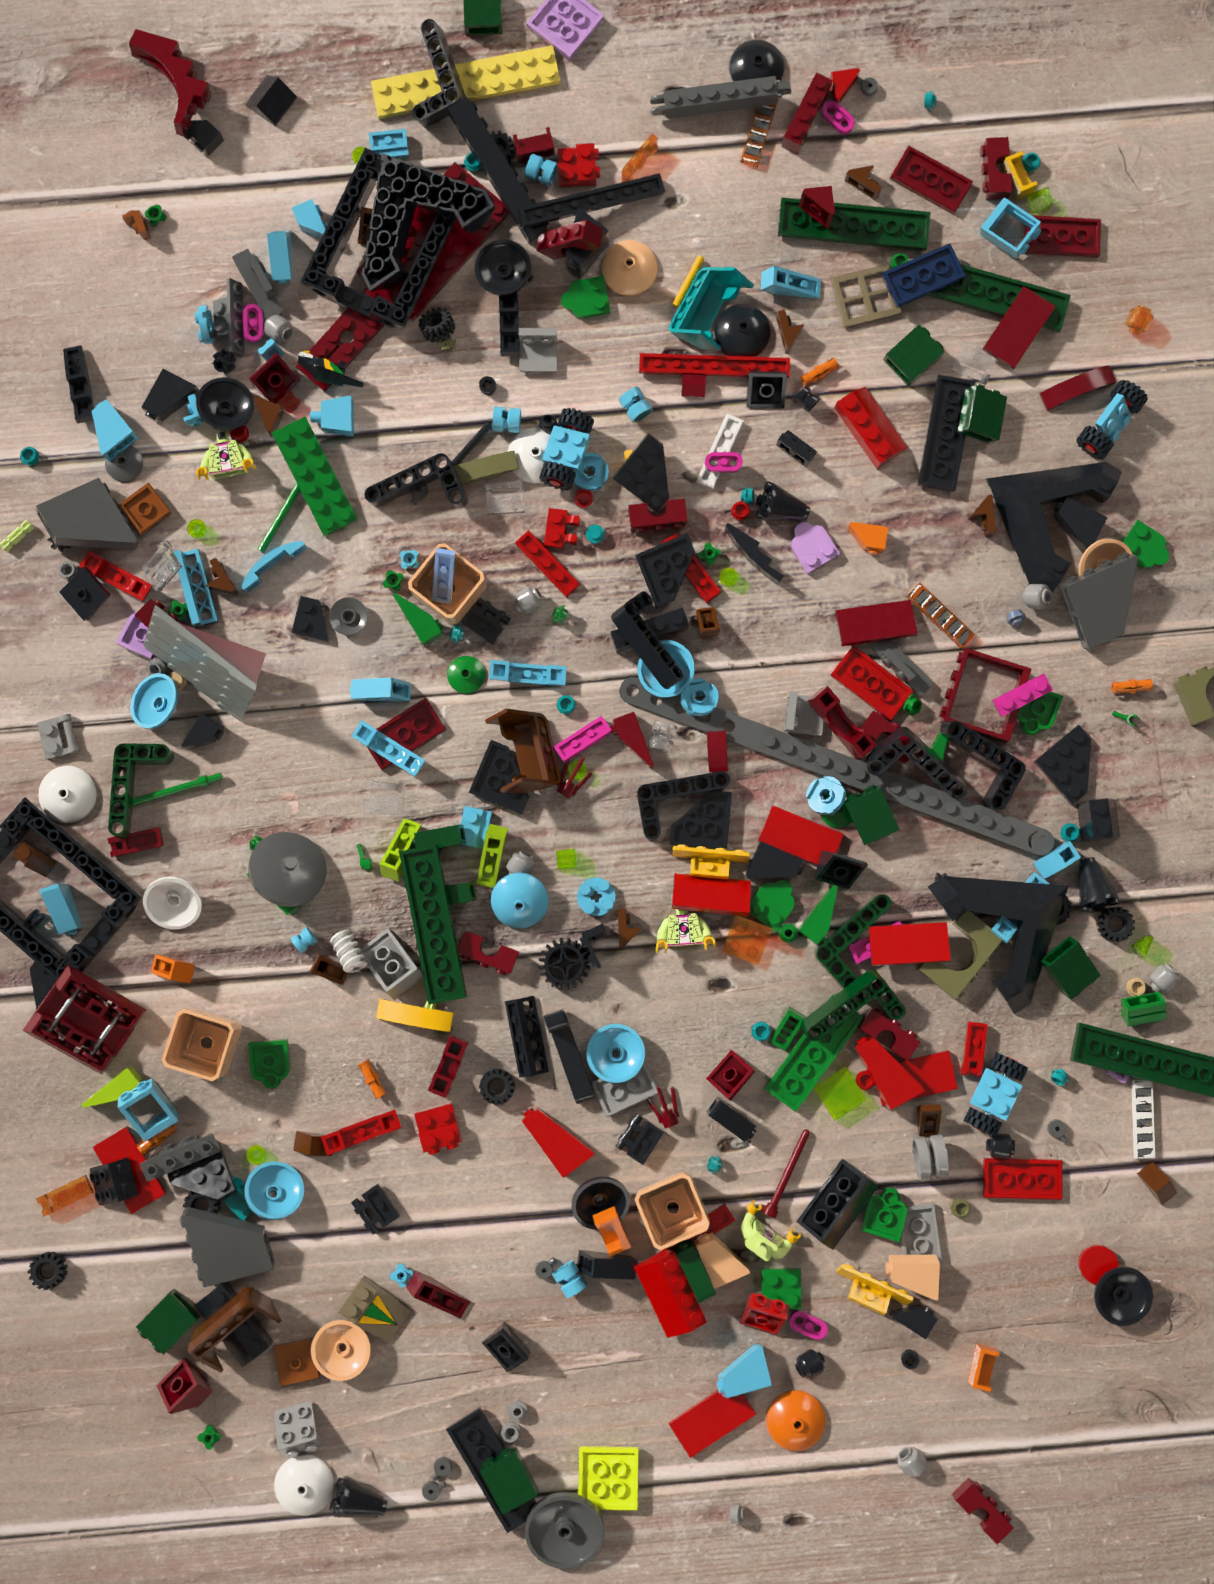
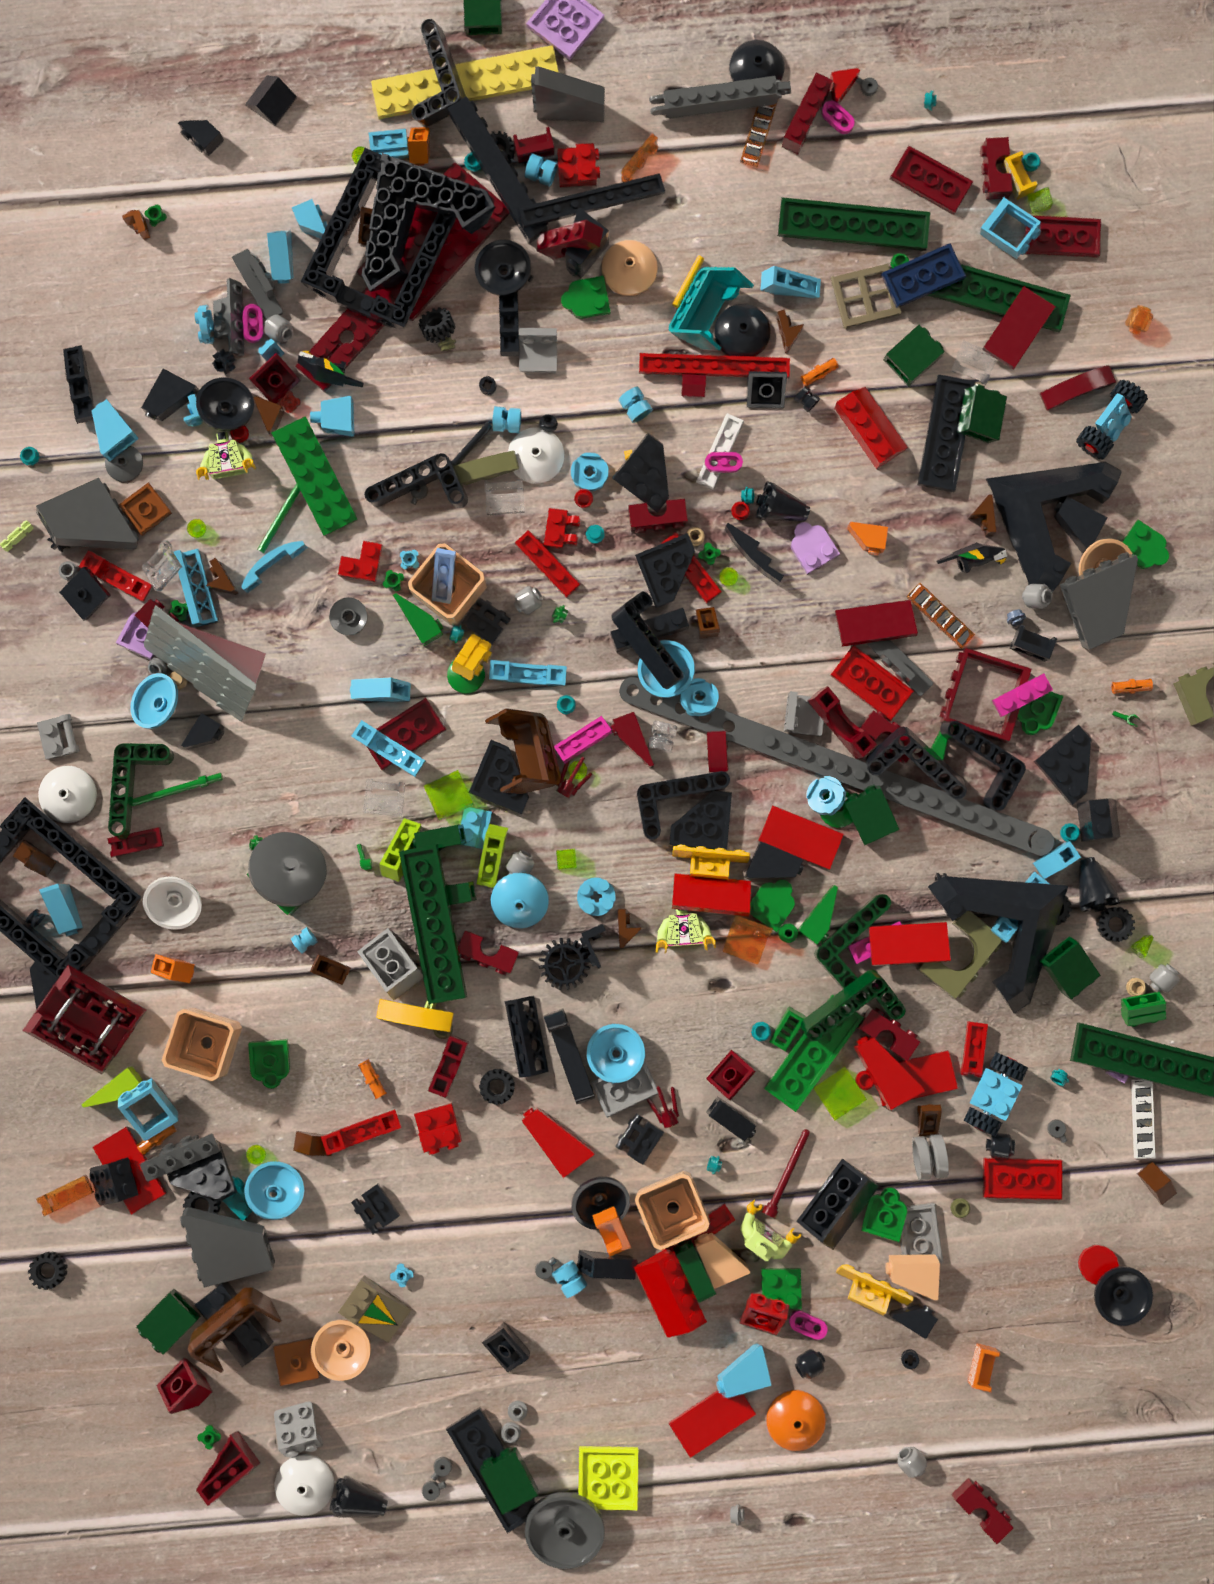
(166, 57): dark red arch -> none
(228, 1469): none -> dark red wedge
(310, 620): black wing -> none
(346, 953): white piece -> none
(364, 568): none -> red plate
(419, 145): none -> orange slope
(437, 1295): dark red slope -> none
(448, 795): none -> clear neon green plate
(470, 658): none -> yellow brick
(566, 97): none -> dark grey slope
(566, 449): plate -> none
(695, 530): none -> tan plate
(796, 448): black bracket -> none
(818, 204): dark red slope -> none
(838, 869): black slope -> none
(860, 180): reddish brown slope -> none
(912, 705): green plate -> none
(975, 556): none -> black animal
(1033, 644): none -> black panel

